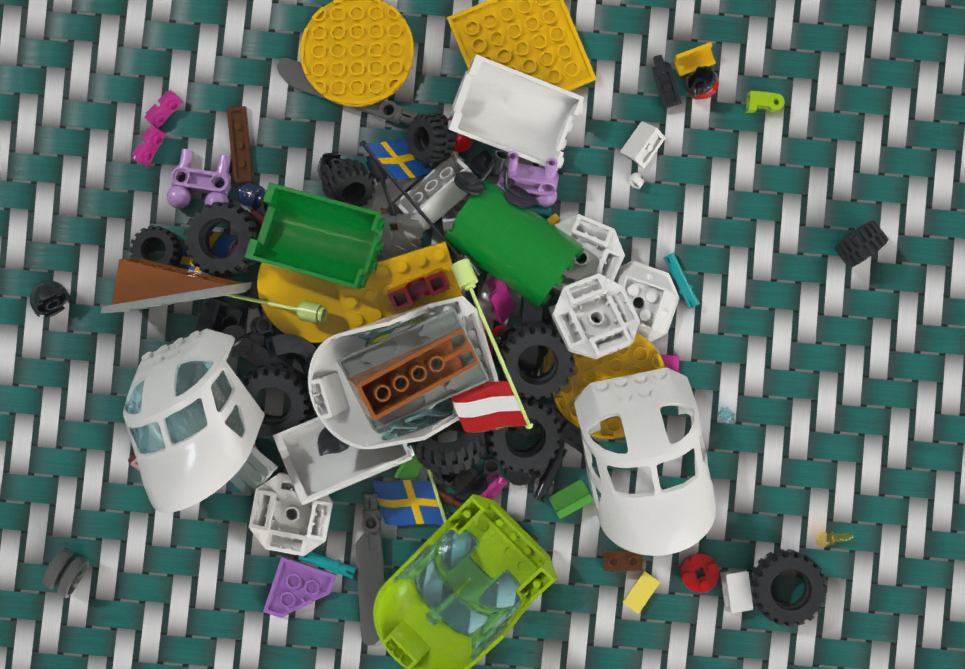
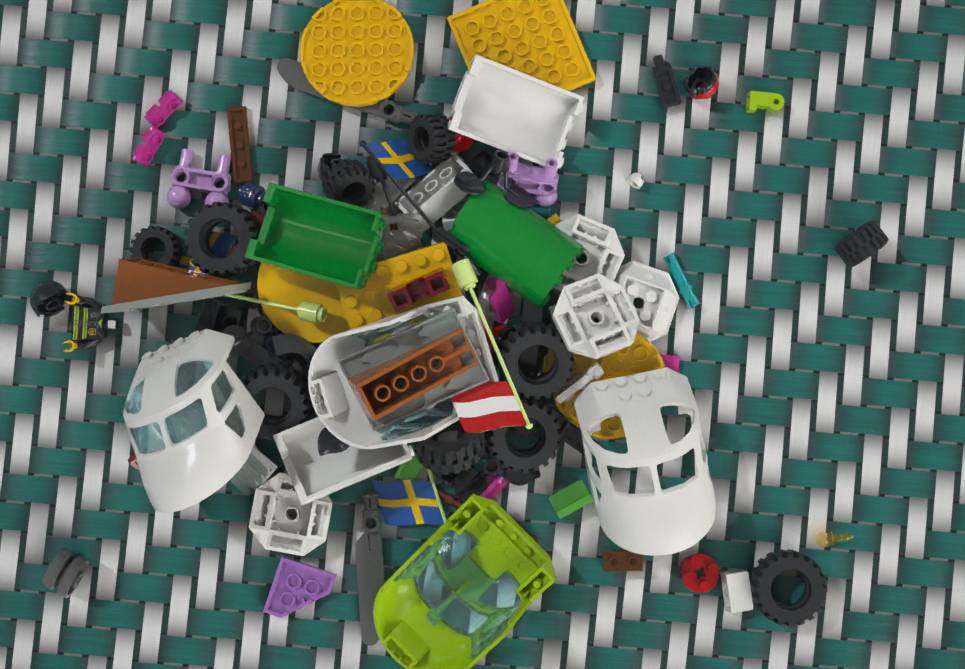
(88, 323): none -> black torso
(329, 564): teal pin -> none
(451, 241): none -> black axle
(549, 475): black pin -> none
(578, 382): none -> white hinge
(641, 592): light yellow tile -> none
(643, 144): white panel -> none
(689, 60): yellow panel -> none
(726, 415): clear light blue plate -> none

